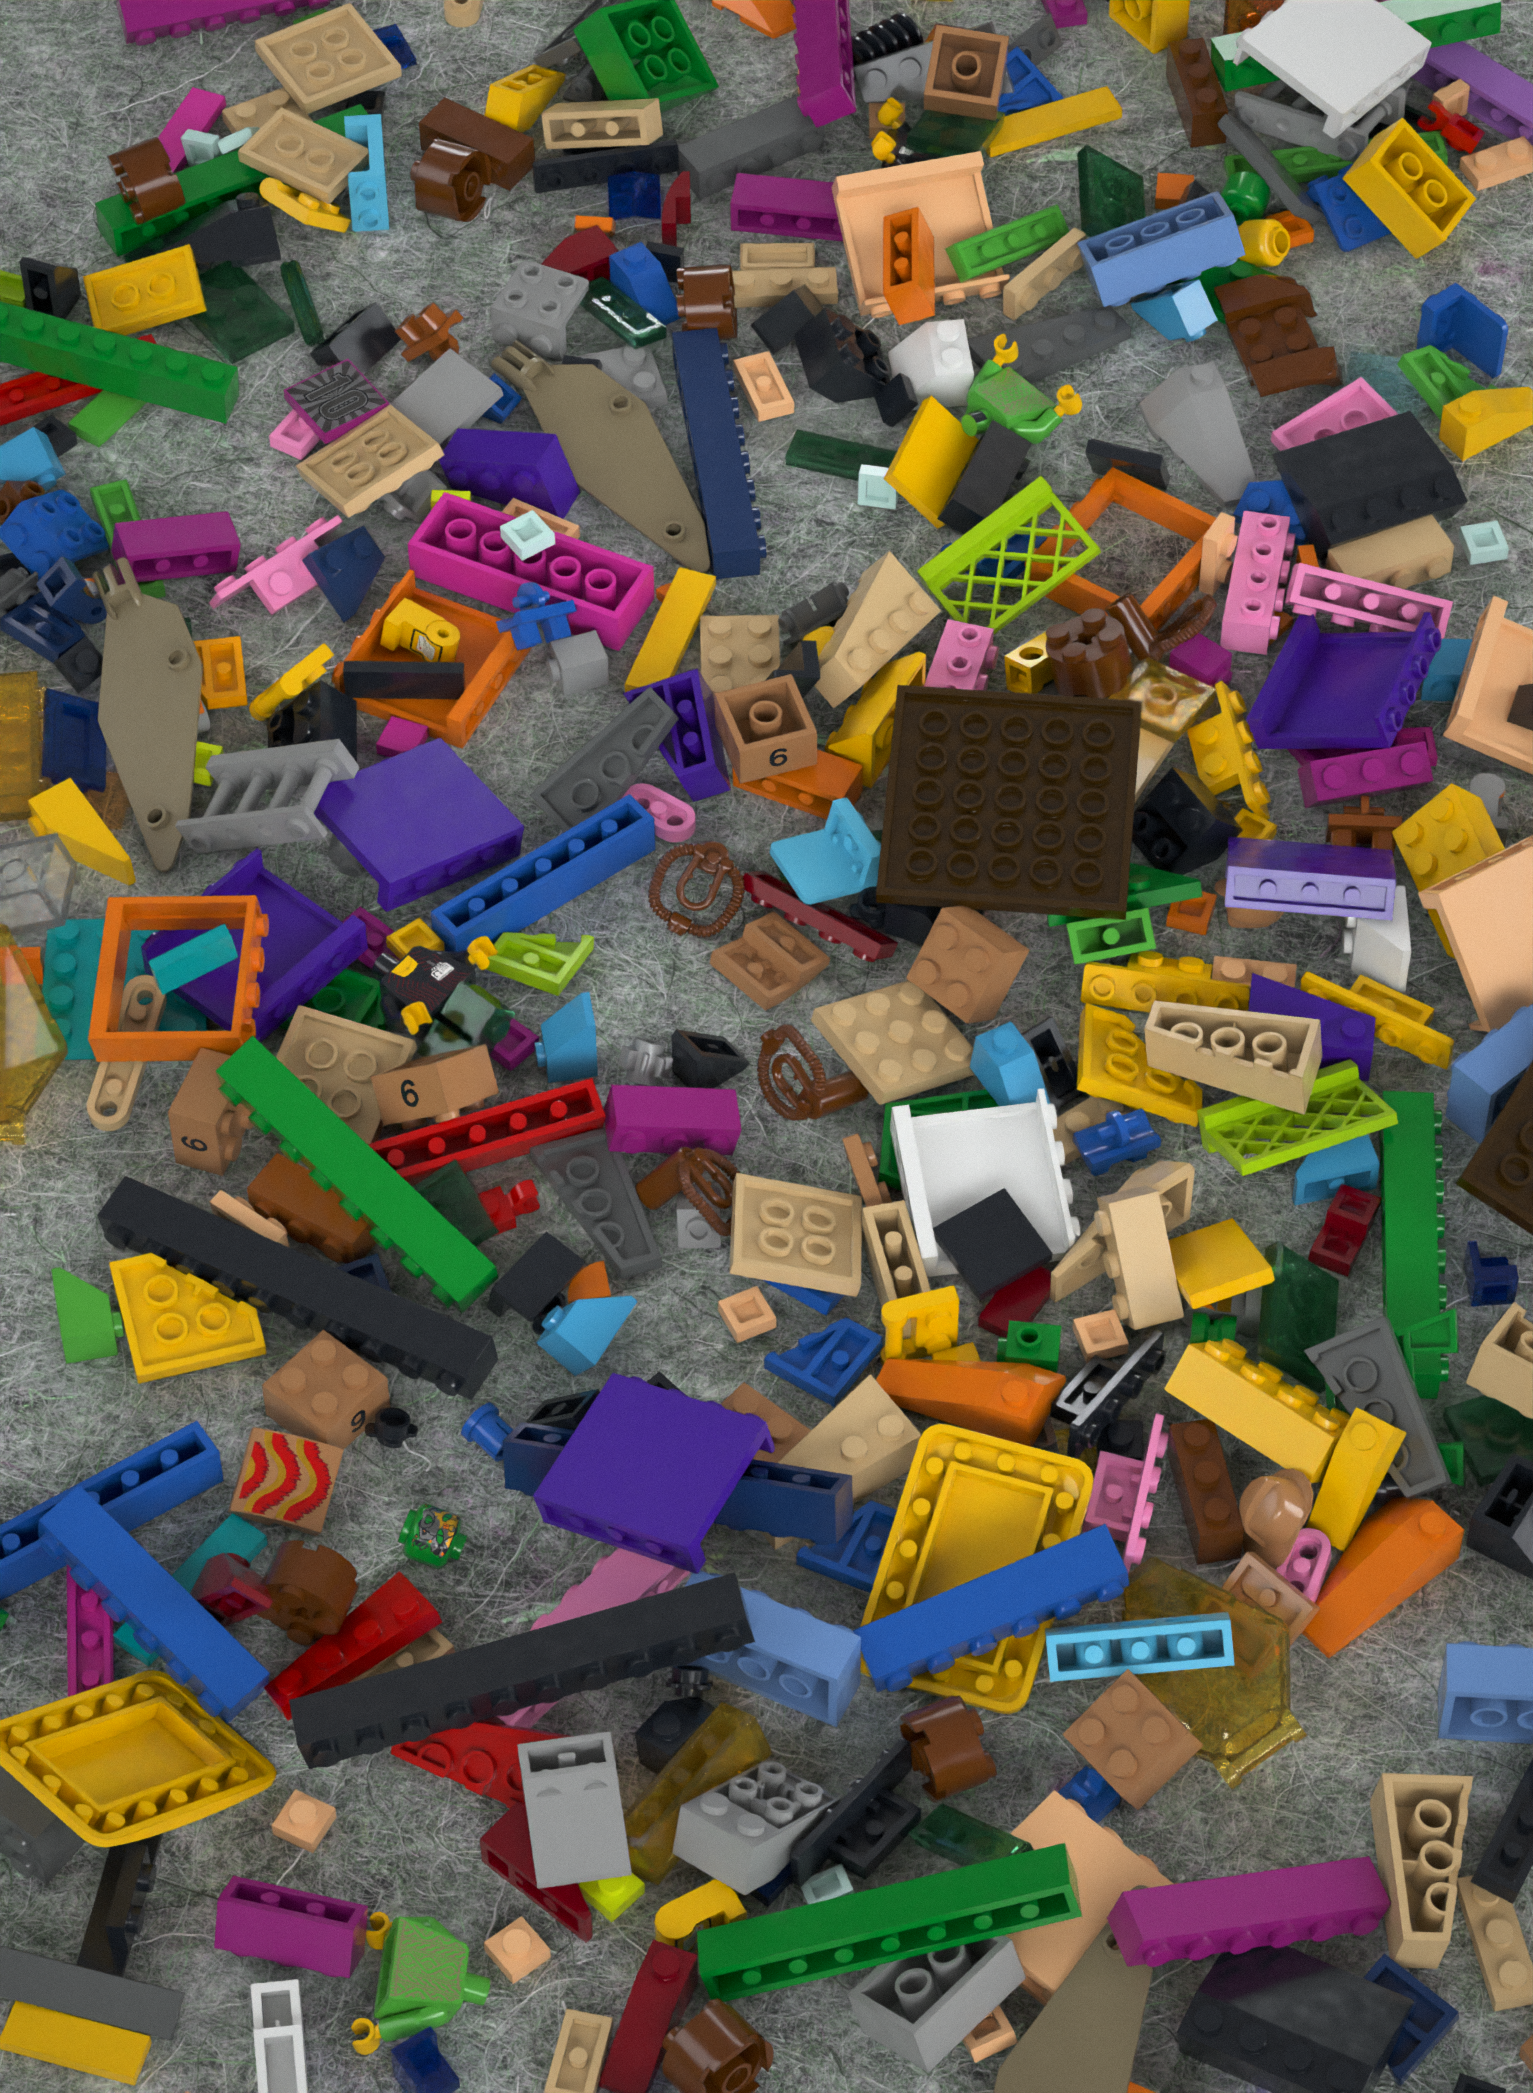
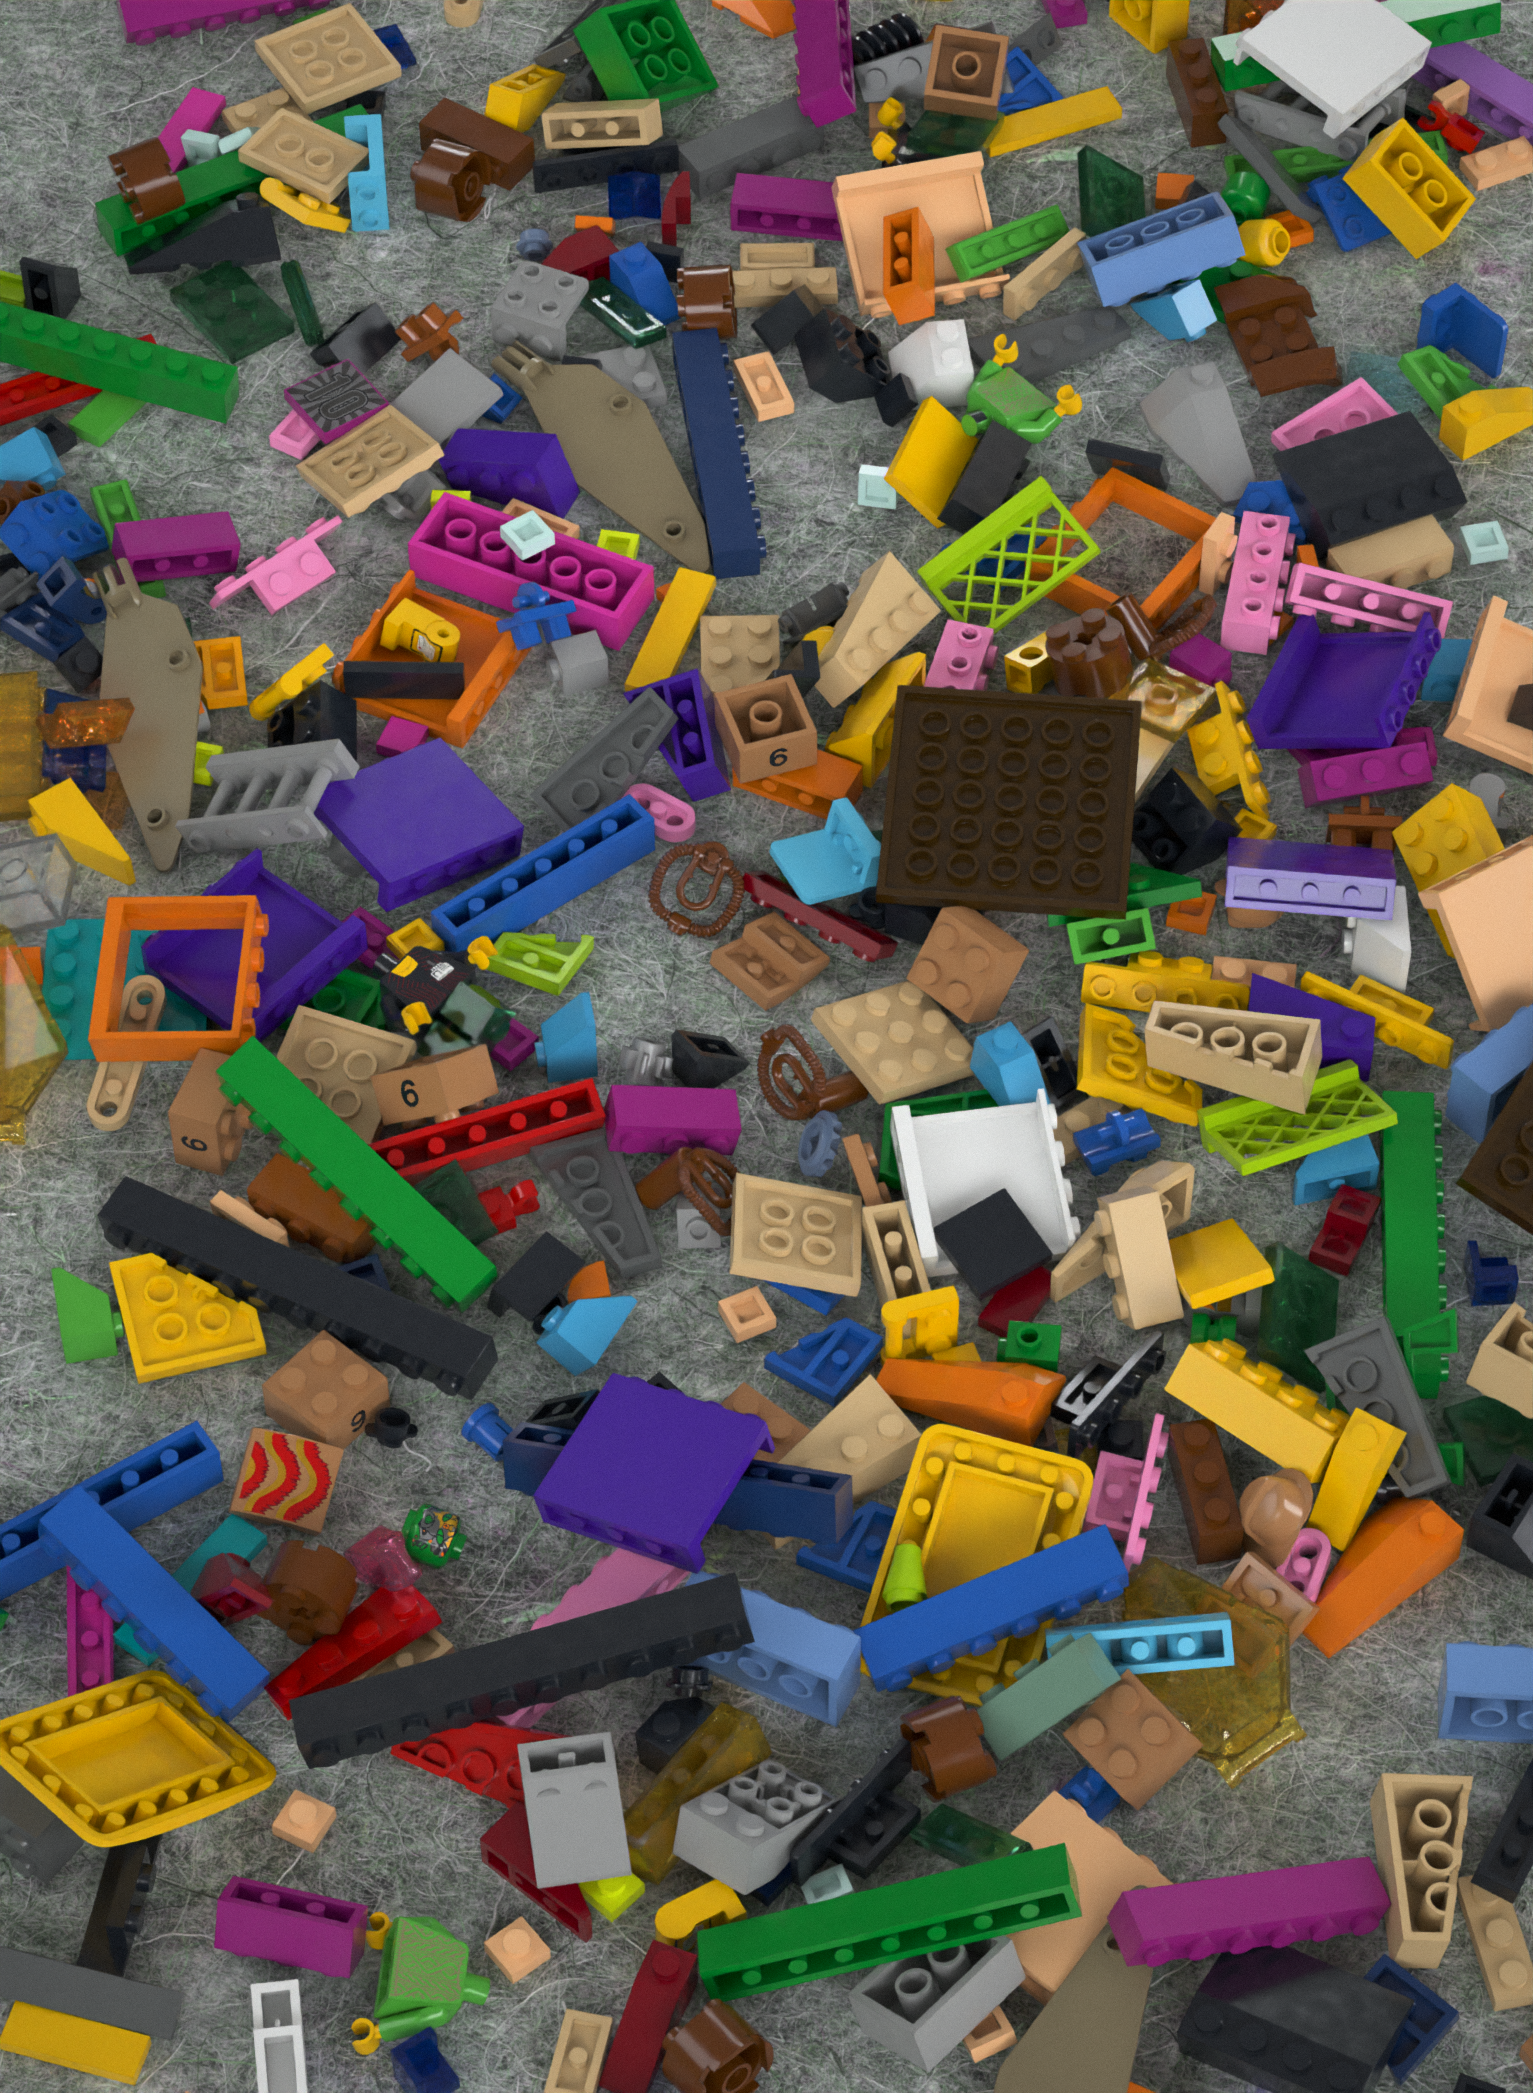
(86, 723): none -> clear orange bracket
(145, 292): yellow tile -> none
(193, 959): teal tile -> none
(346, 570): dark blue wing -> none
(383, 1560): none -> clear pink piece
(534, 244): none -> sand blue plate
(620, 542): none -> neon yellow plate
(819, 1144): none -> sand blue gear
(834, 455): clear green tile -> none
(905, 1579): none -> lime cone
(1044, 1694): none -> sand green brick
(1100, 1335): light nougat plate -> none

